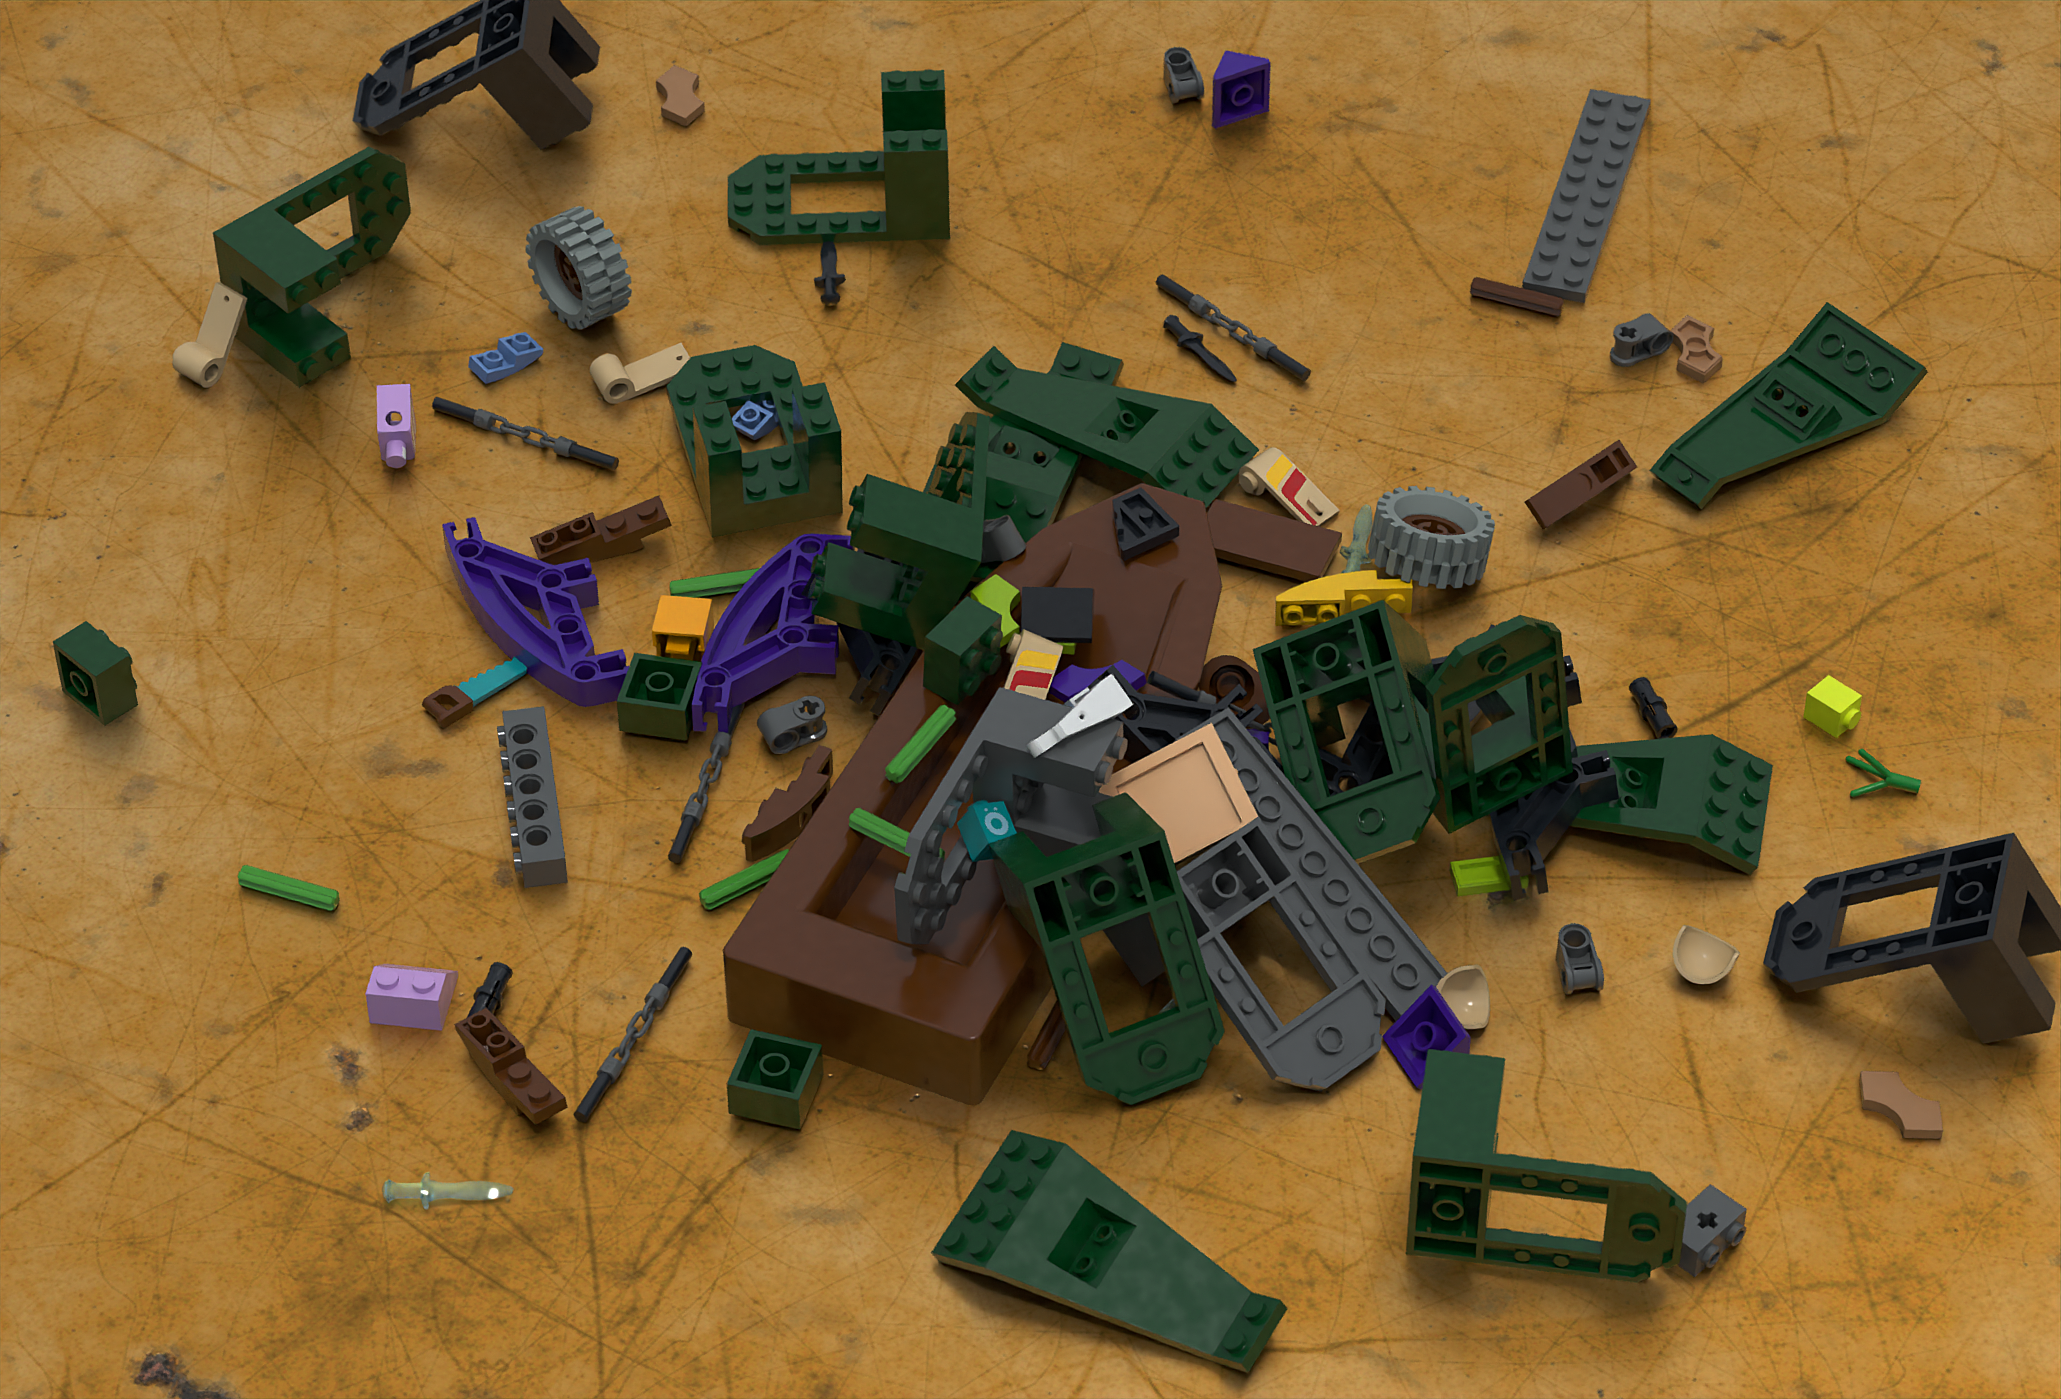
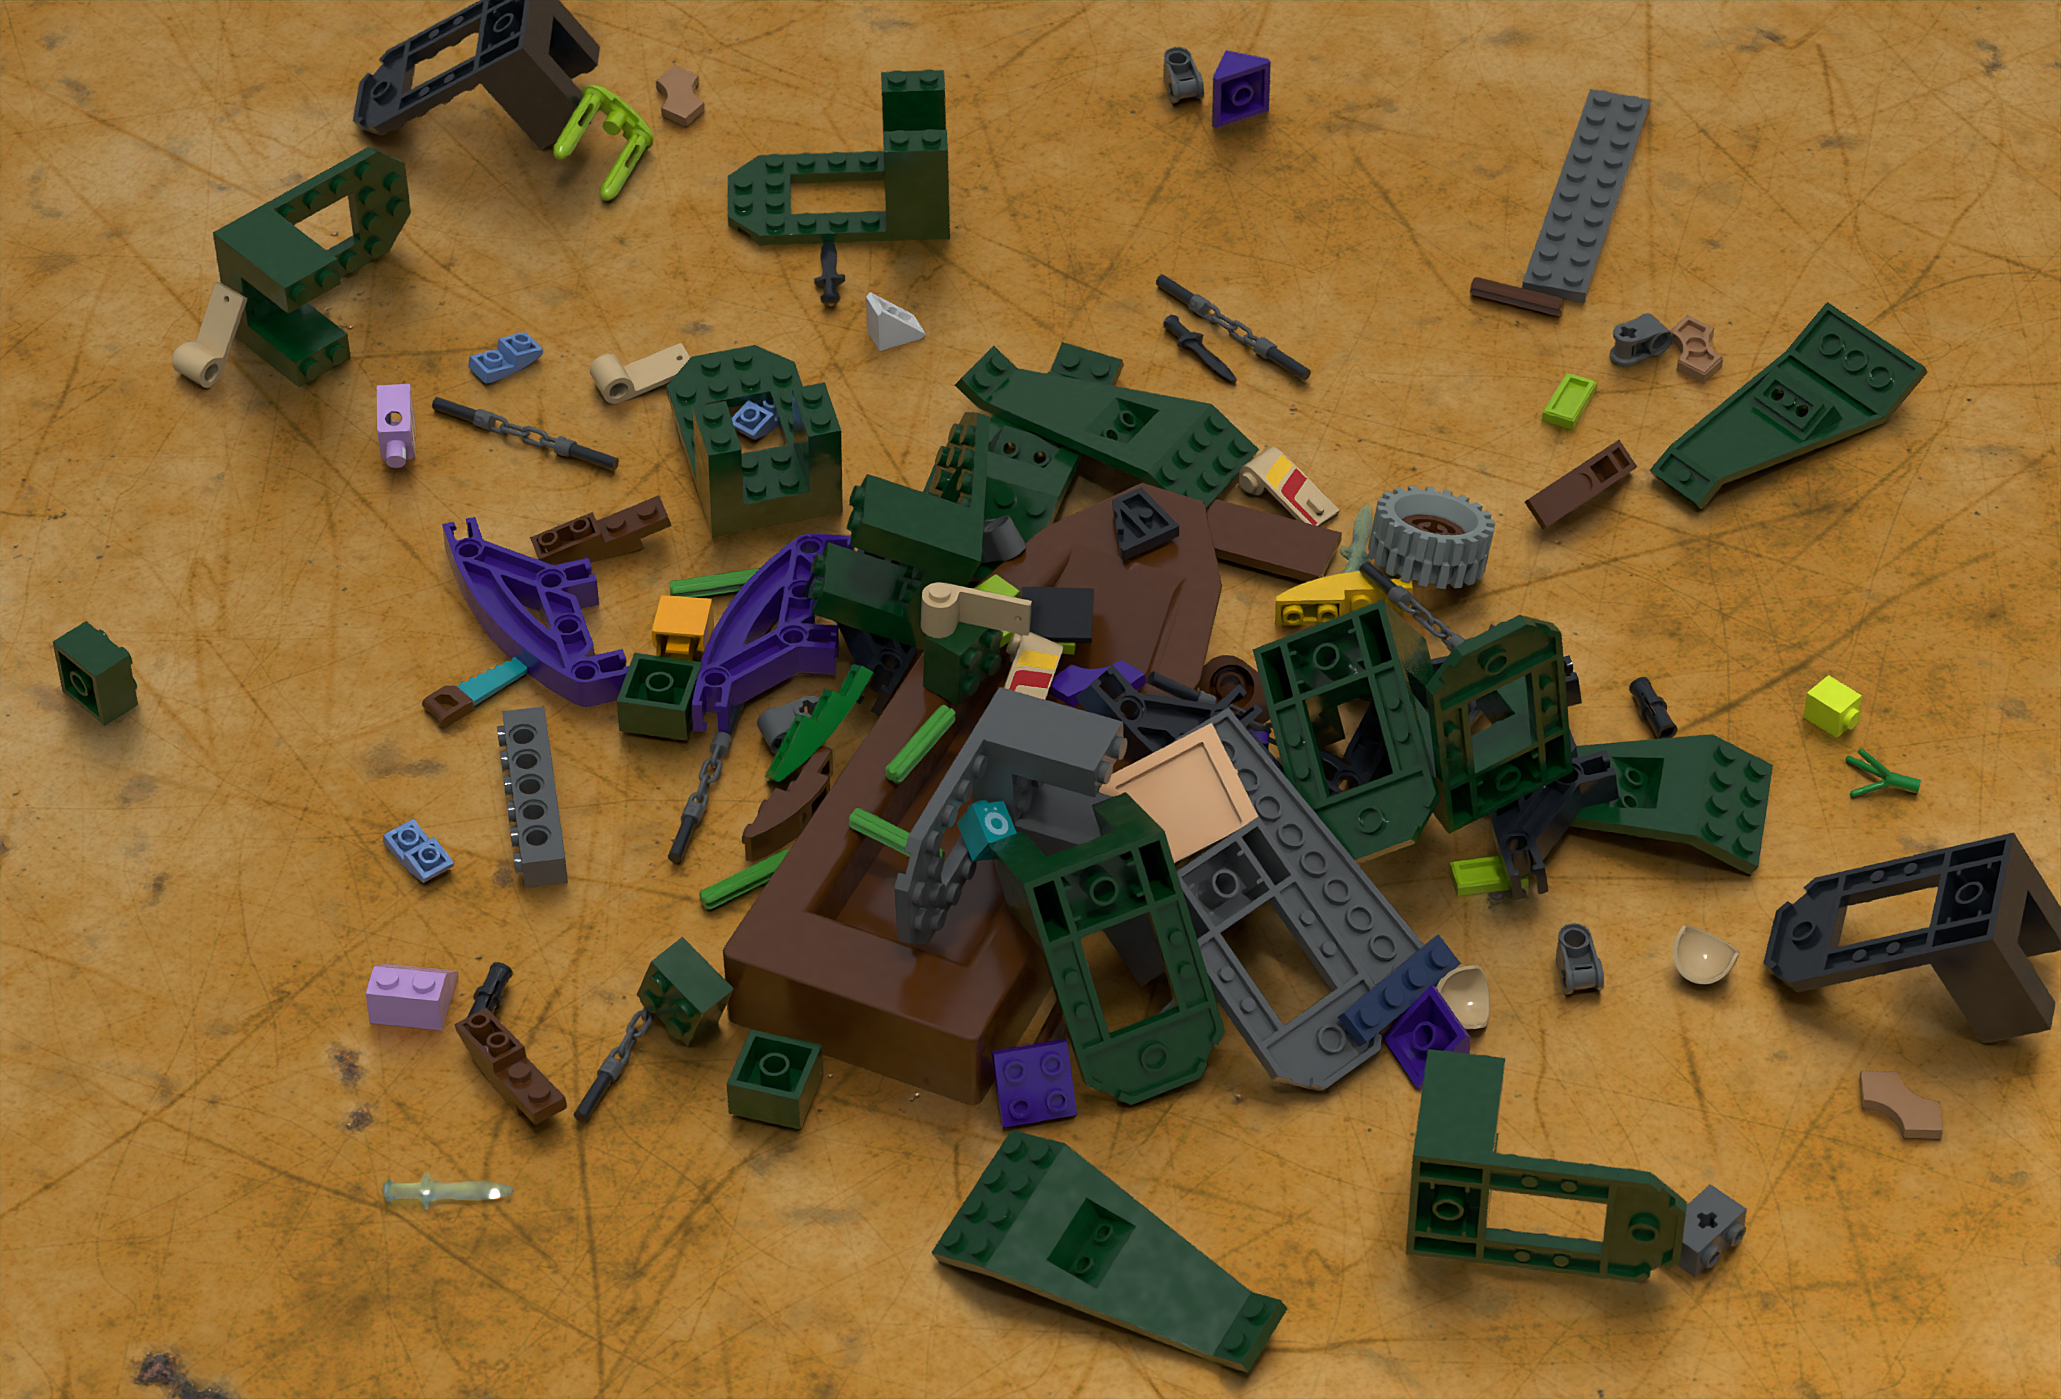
(288, 887): bright green axle -> none
(417, 852): none -> medium blue slope
(578, 267): light grey wheel -> none
(619, 117): none -> lime piece
(684, 992): none -> dark green brick
(808, 734): none -> green slope
(890, 324): none -> white slope
(948, 604): none -> tan door
(1034, 1082): none -> dark purple plate
(1095, 705): white hinge -> none
(1398, 990): none -> dark blue plate
(1403, 599): none -> dark grey piece
(1569, 401): none -> lime tile

